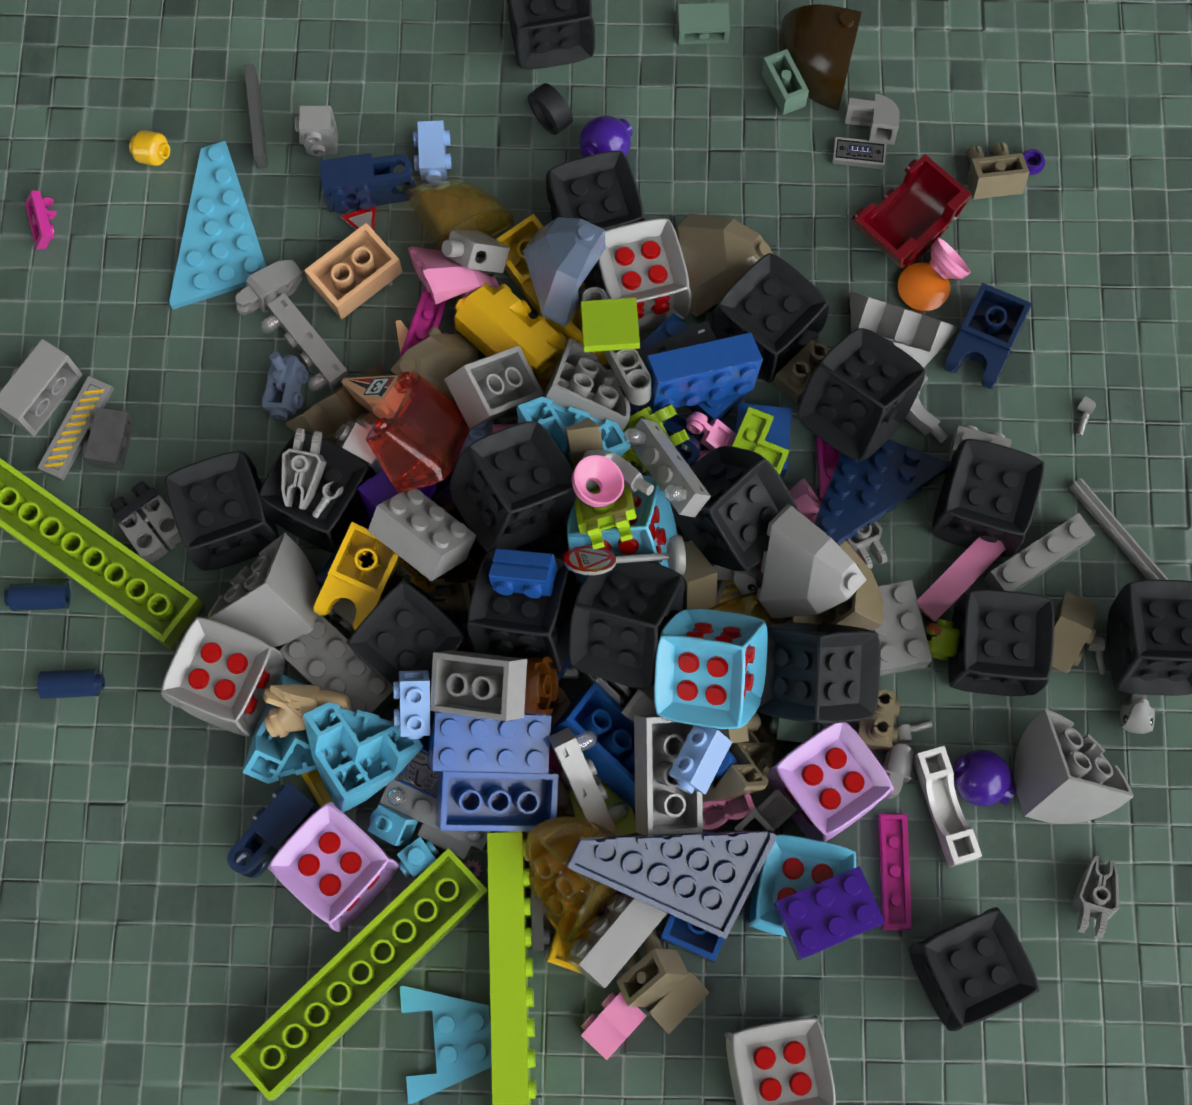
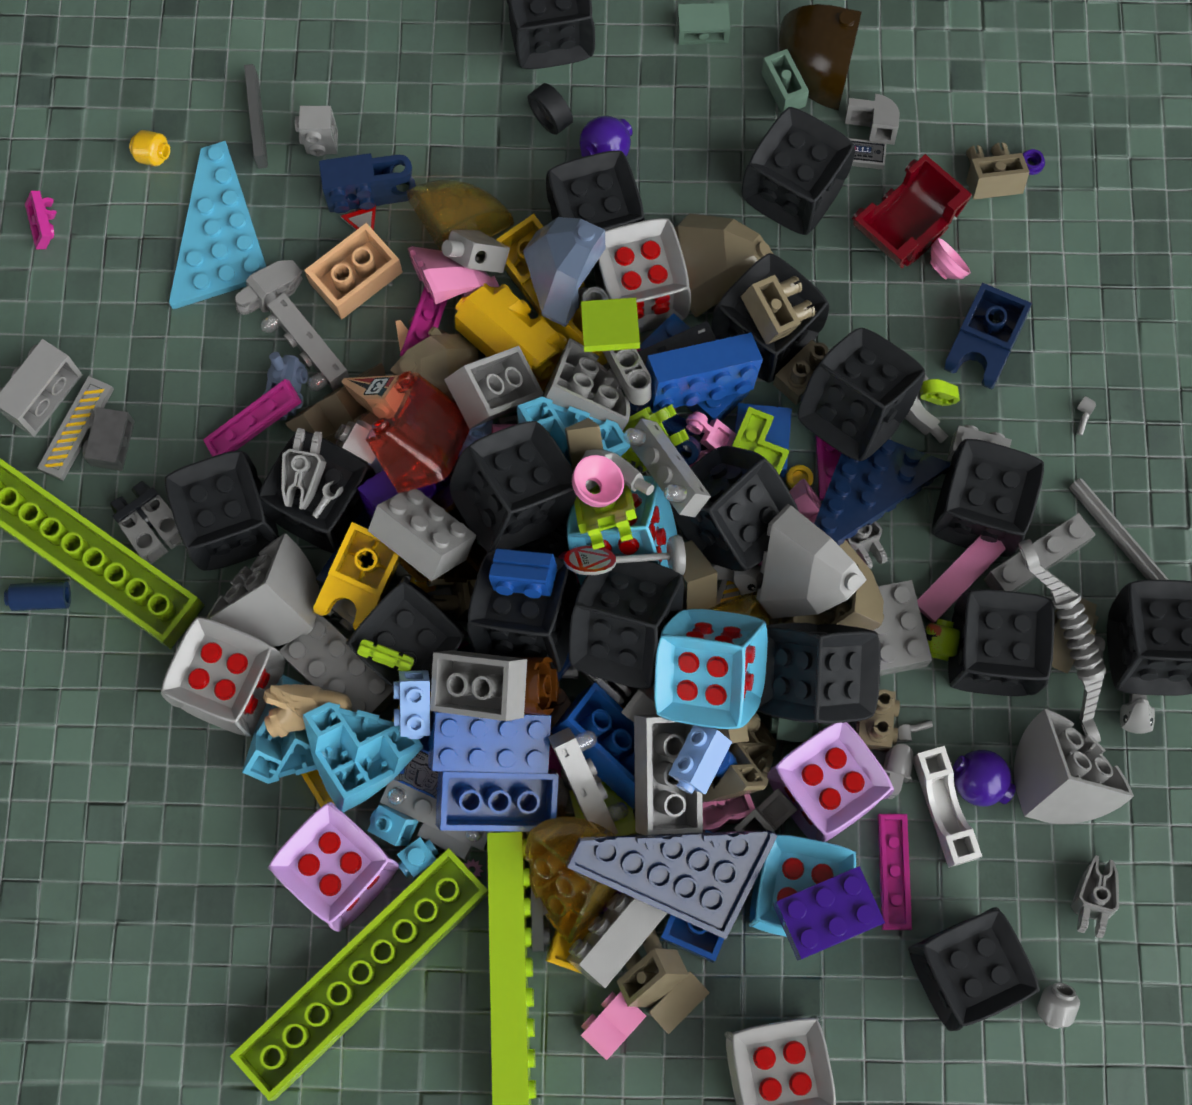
(70, 683): dark blue brick -> none
(253, 419): none -> dark pink tile
(270, 831): dark blue brick -> none
(385, 655): none -> lime axle
(432, 156): light blue brick -> none
(460, 1040): medium azure wing -> none
(772, 310): none -> dark tan brick
(797, 170): none -> black piece
(798, 473): none -> yellow tile
(910, 331): light grey brick -> none
(922, 287): orange dish -> none
(939, 392): none -> lime beam
(1058, 1005): none -> light grey head
(1070, 610): none -> light grey piece

